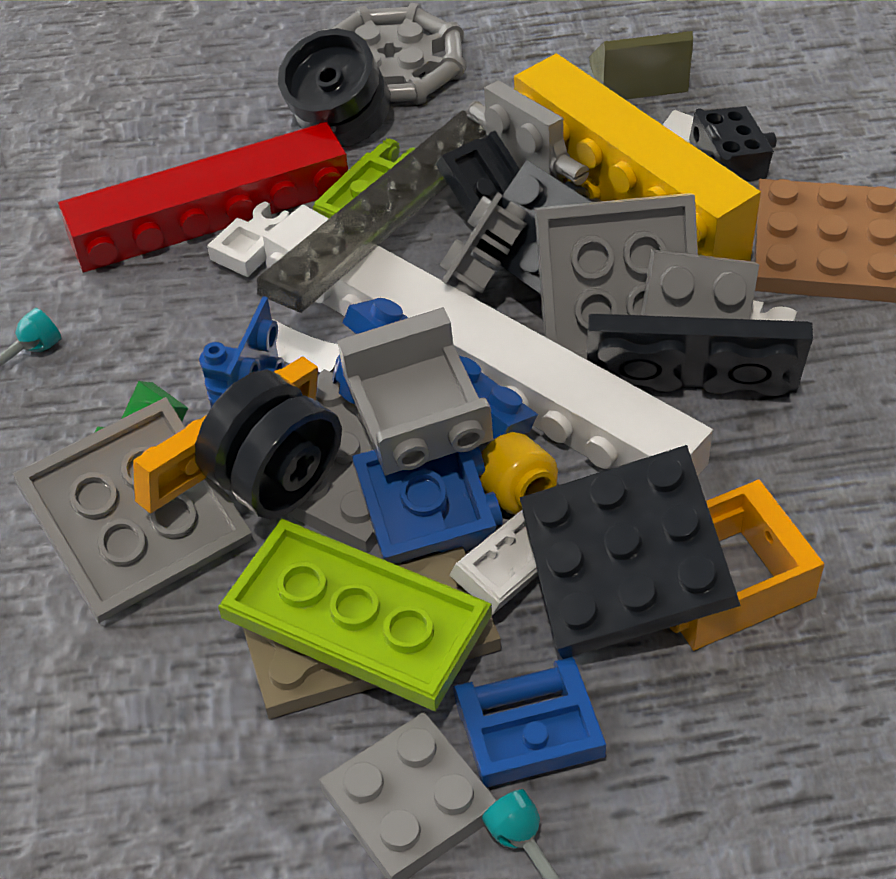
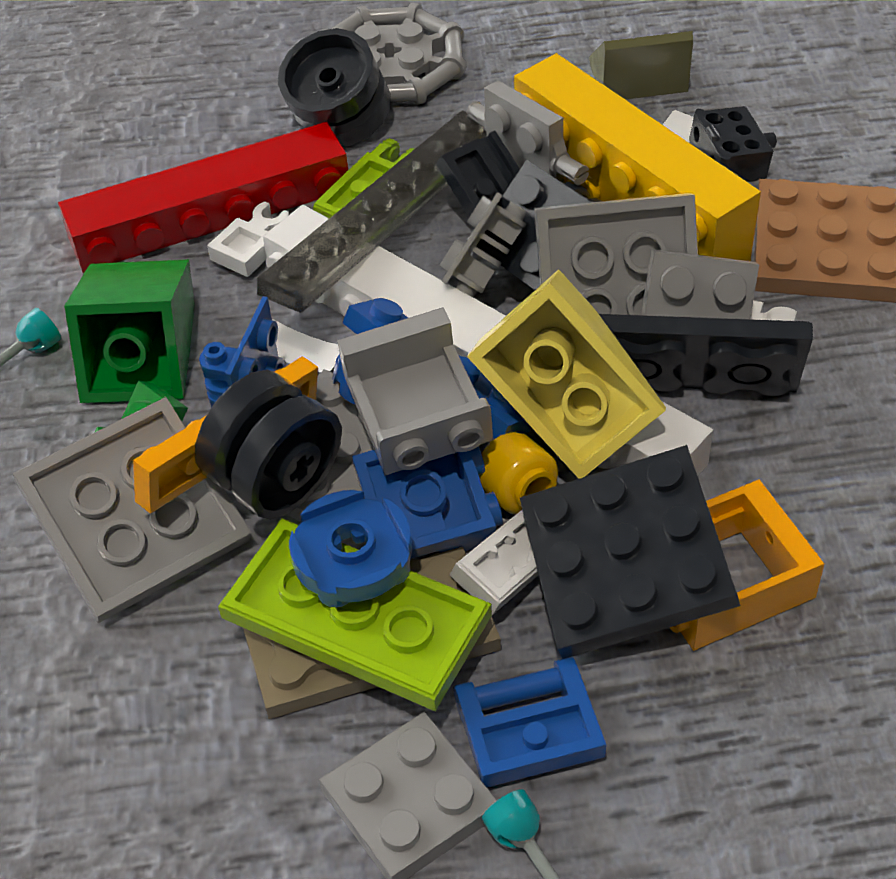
(131, 327): none -> green slope
(355, 575): none -> blue plate
(567, 375): none -> light yellow slope

